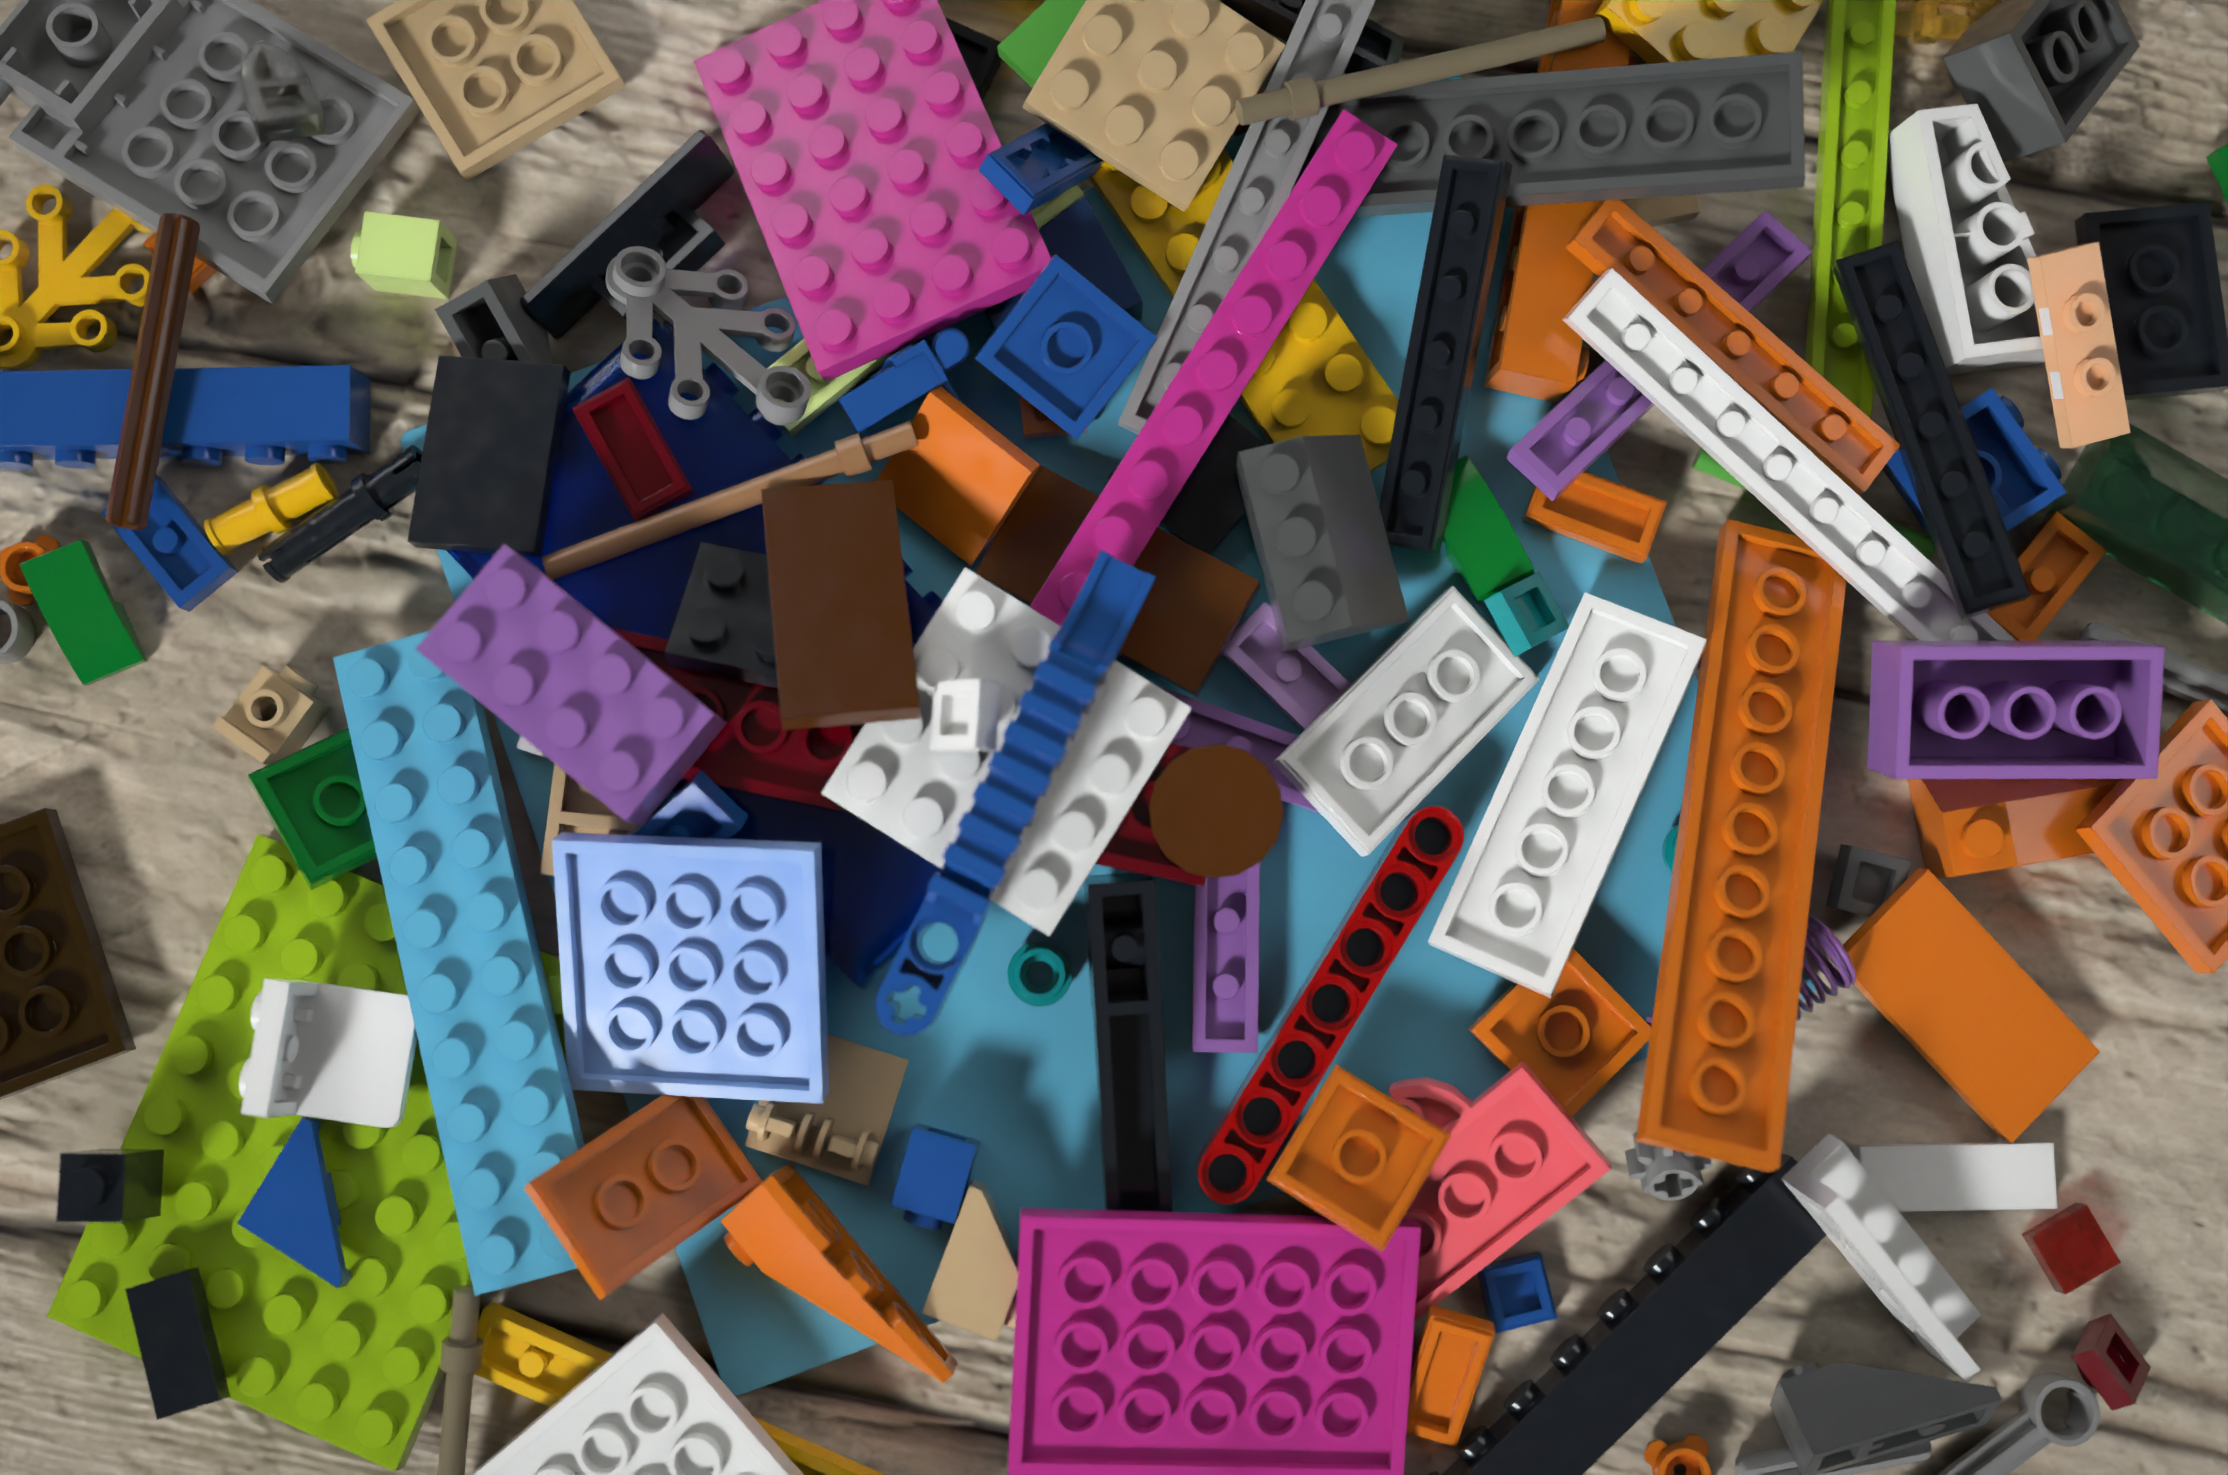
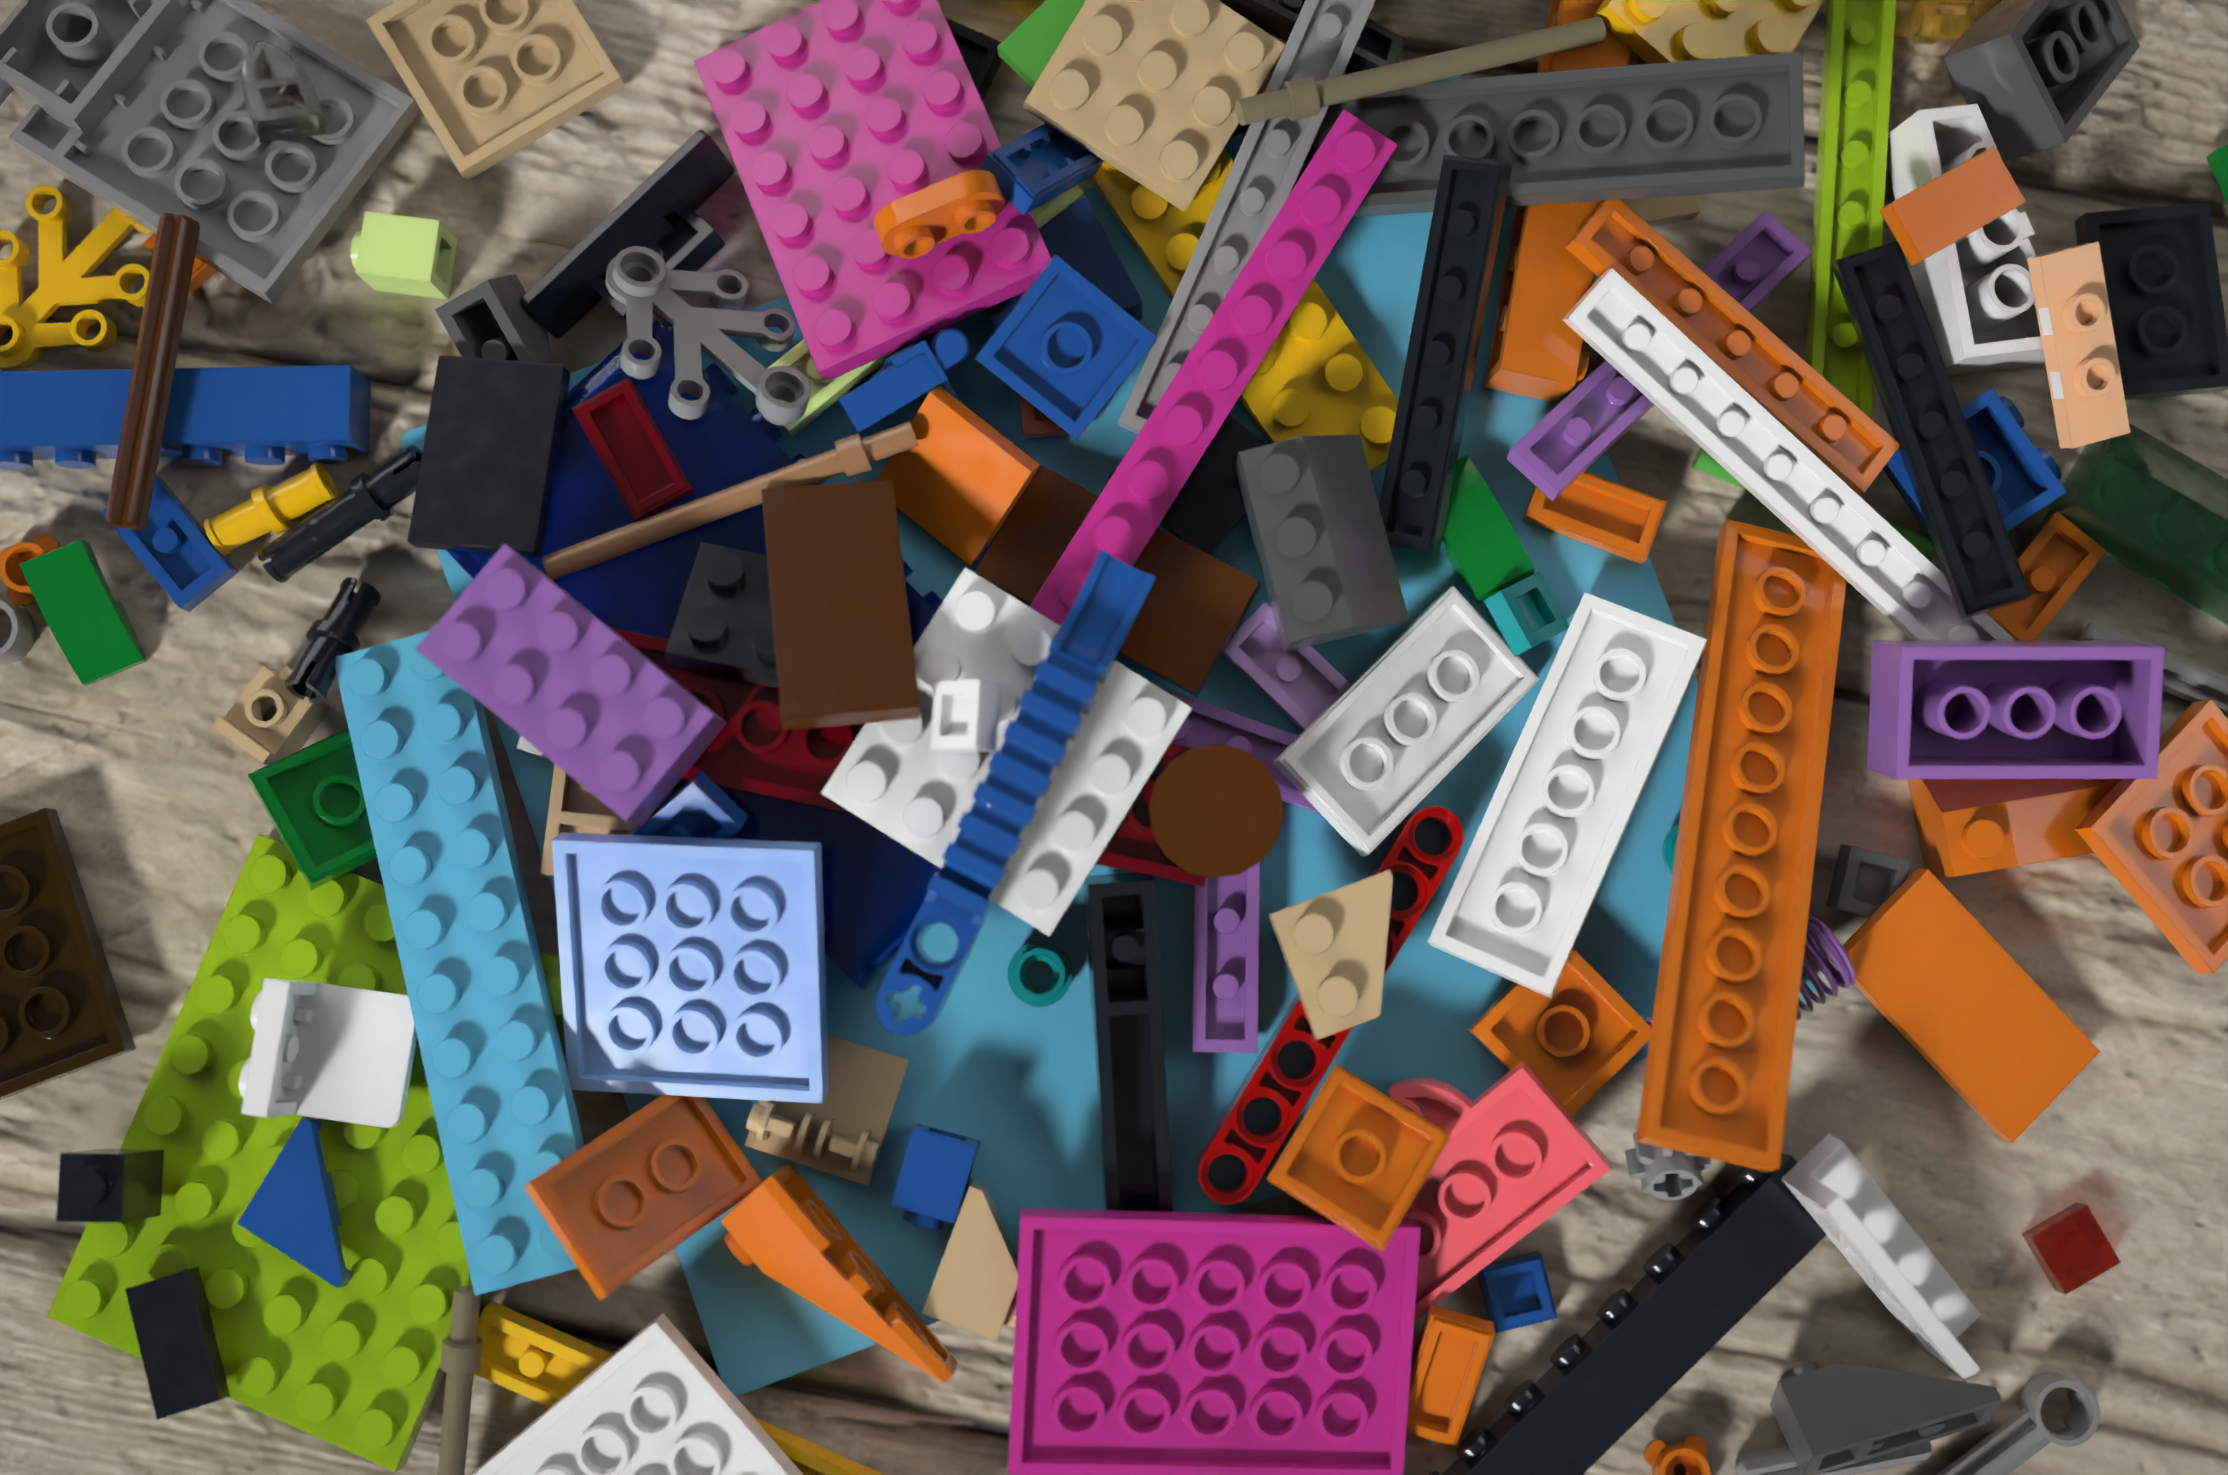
(332, 637): none -> black pin
(938, 213): none -> orange plate
(1338, 952): none -> tan wing
(1952, 206): none -> orange tile
(1963, 1175): white tile -> none
(2111, 1362): dark red plate -> none

